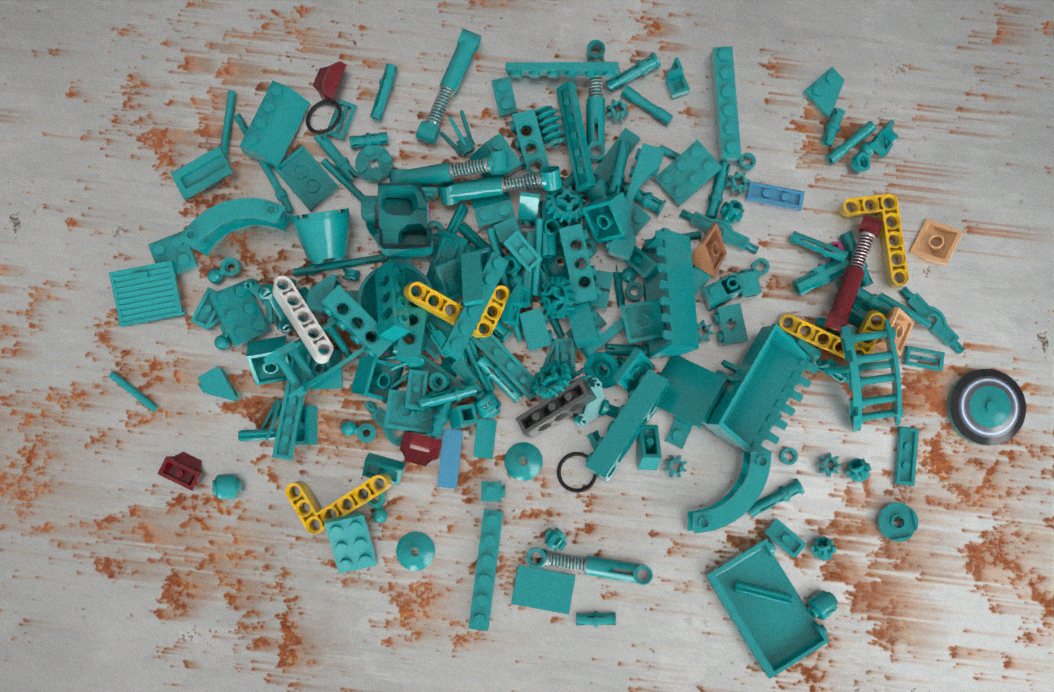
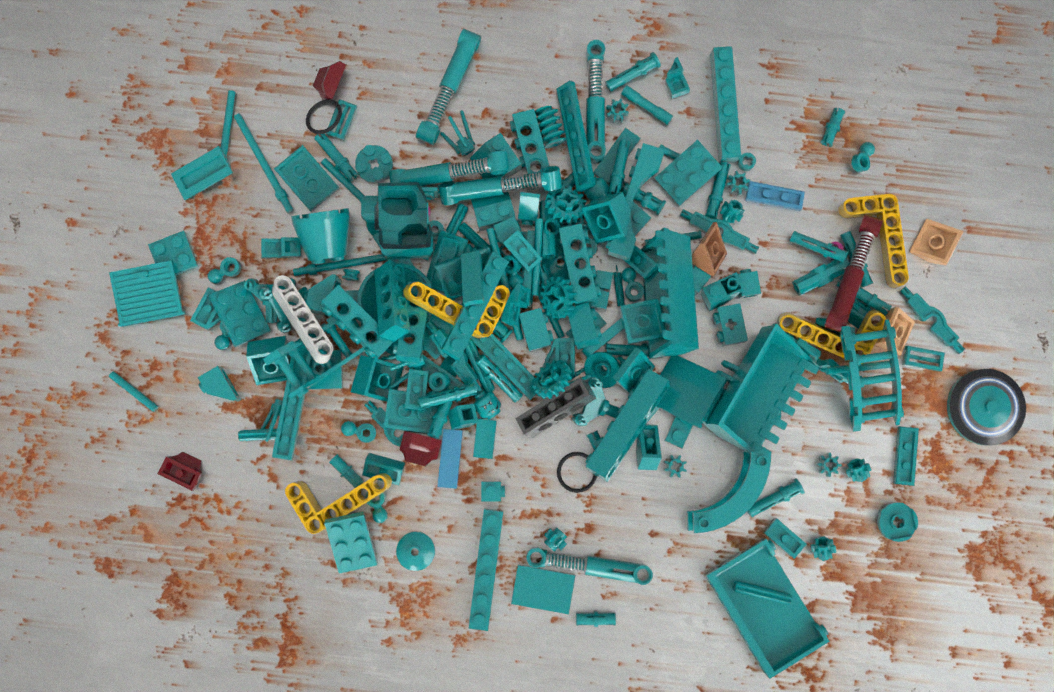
(226, 486): teal head -> none
(231, 216): teal fence -> none
(274, 124): teal slope -> none
(280, 248): none -> teal slope
(308, 426): teal slope -> none
(346, 471): none -> teal axle
(368, 139): teal pin -> none
(386, 84): teal pin -> none
(504, 97): teal plate -> none
(533, 465): teal dish -> none
(567, 69): teal plate -> none
(705, 328): teal gear -> none
(763, 261): teal bush -> none
(784, 460): teal bush -> none
(822, 605): teal head -> none
(825, 91): teal wing -> none
(842, 149): teal piece -> none
(884, 139): teal slope -> none
(912, 314): teal bar -> none

